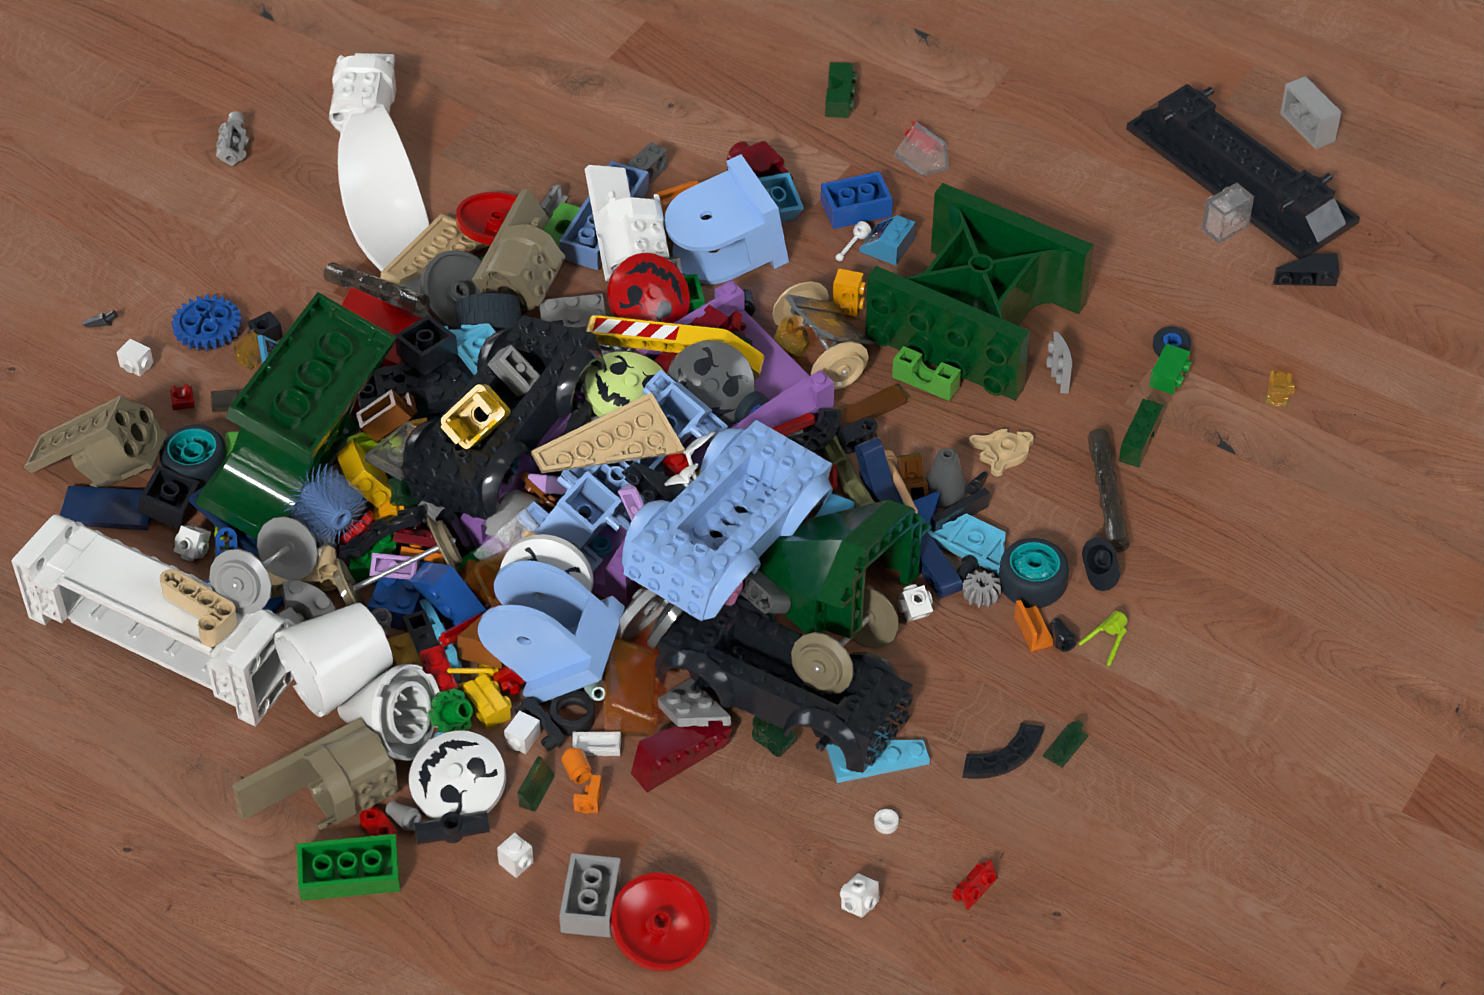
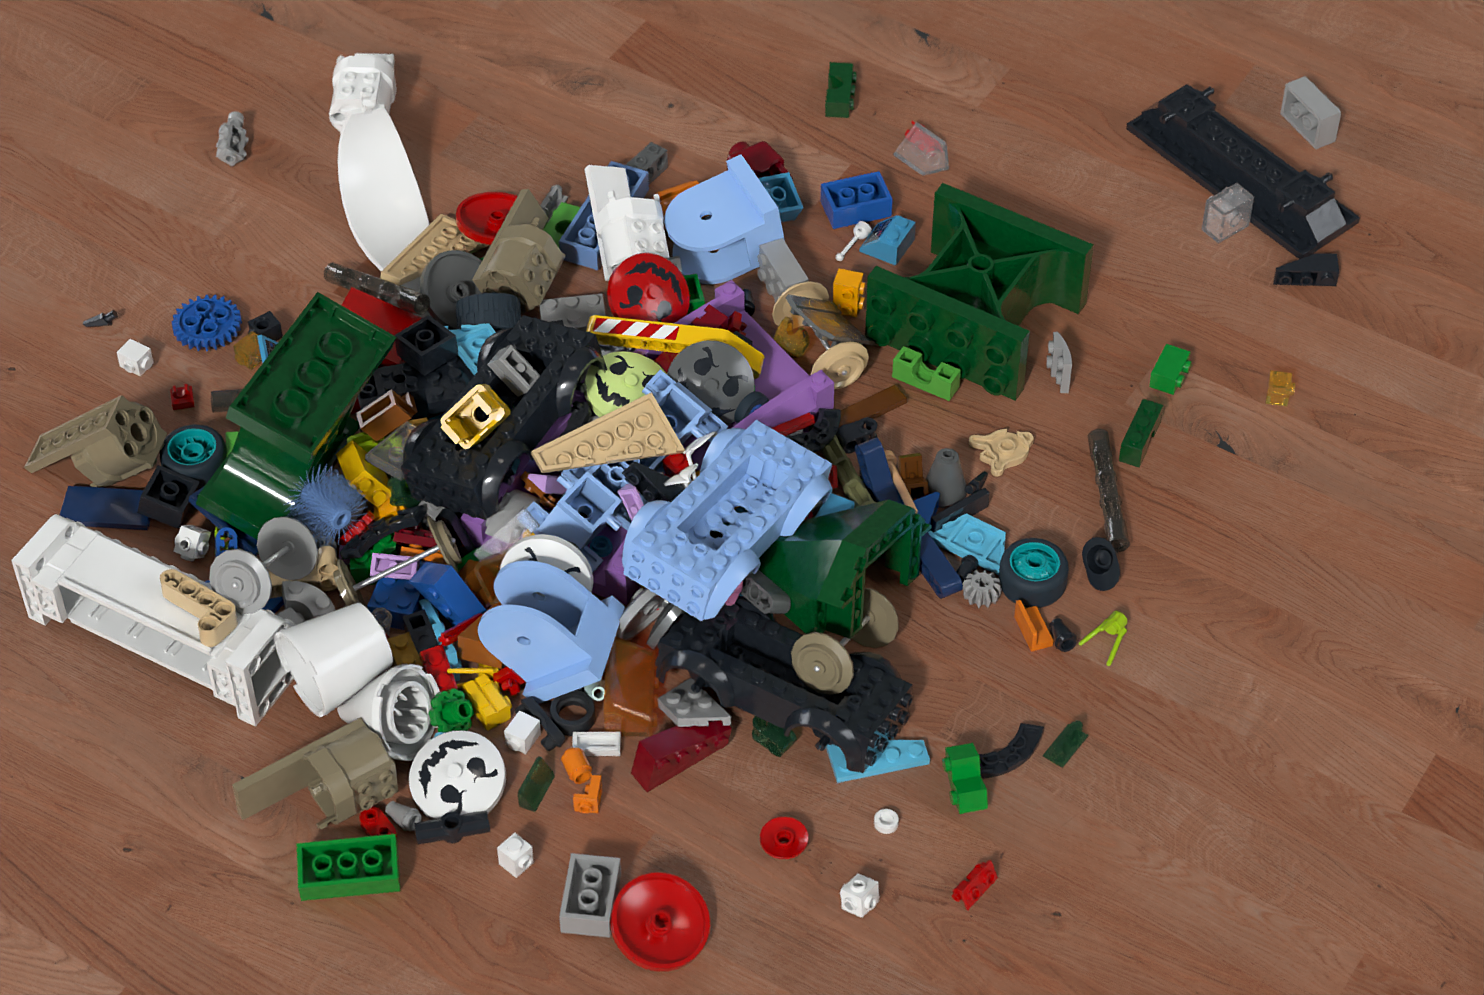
(778, 268): none -> light grey brick
(786, 830): none -> red dish
(915, 602): white brick -> none
(966, 784): none -> green brick
(1171, 335): black bush -> none

